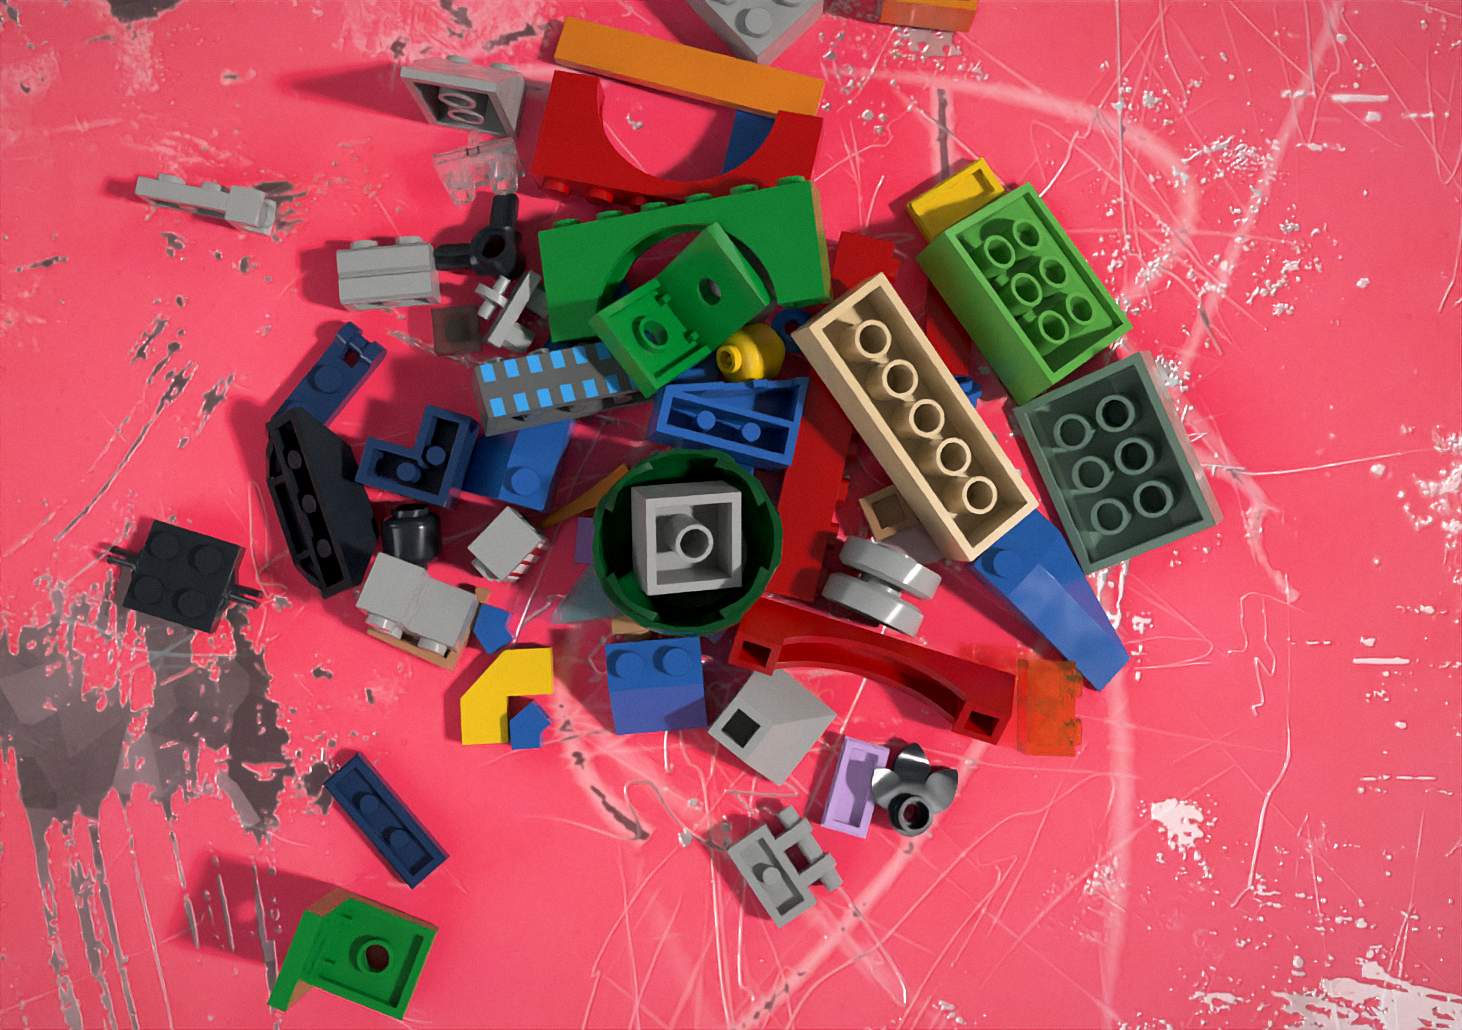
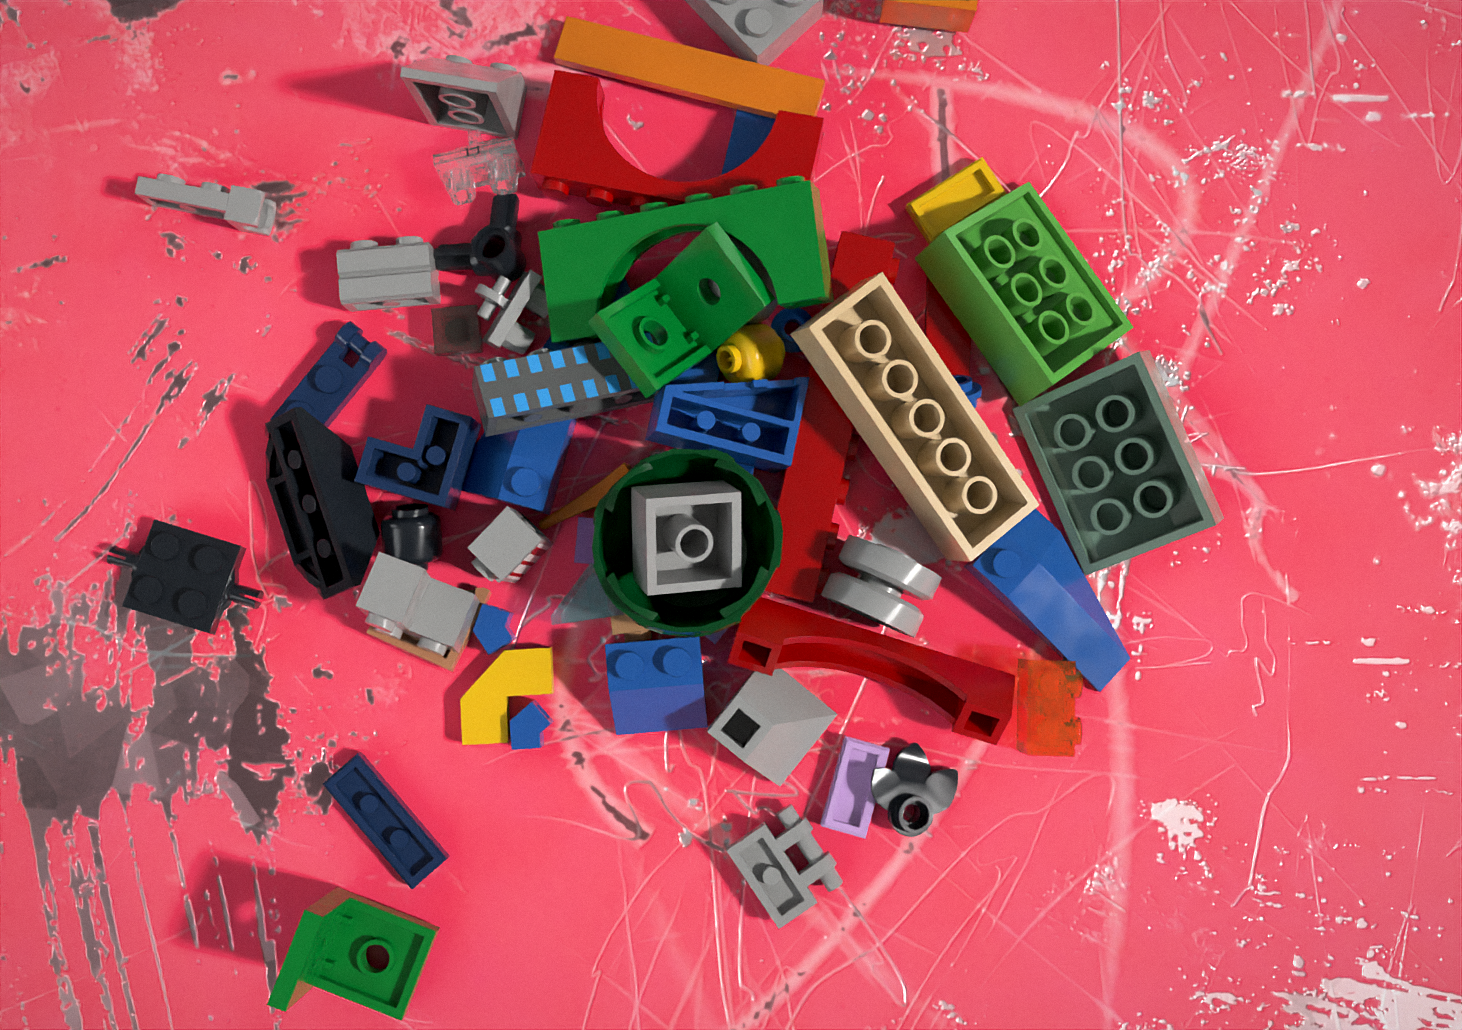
(887, 512): medium nougat plate -> none

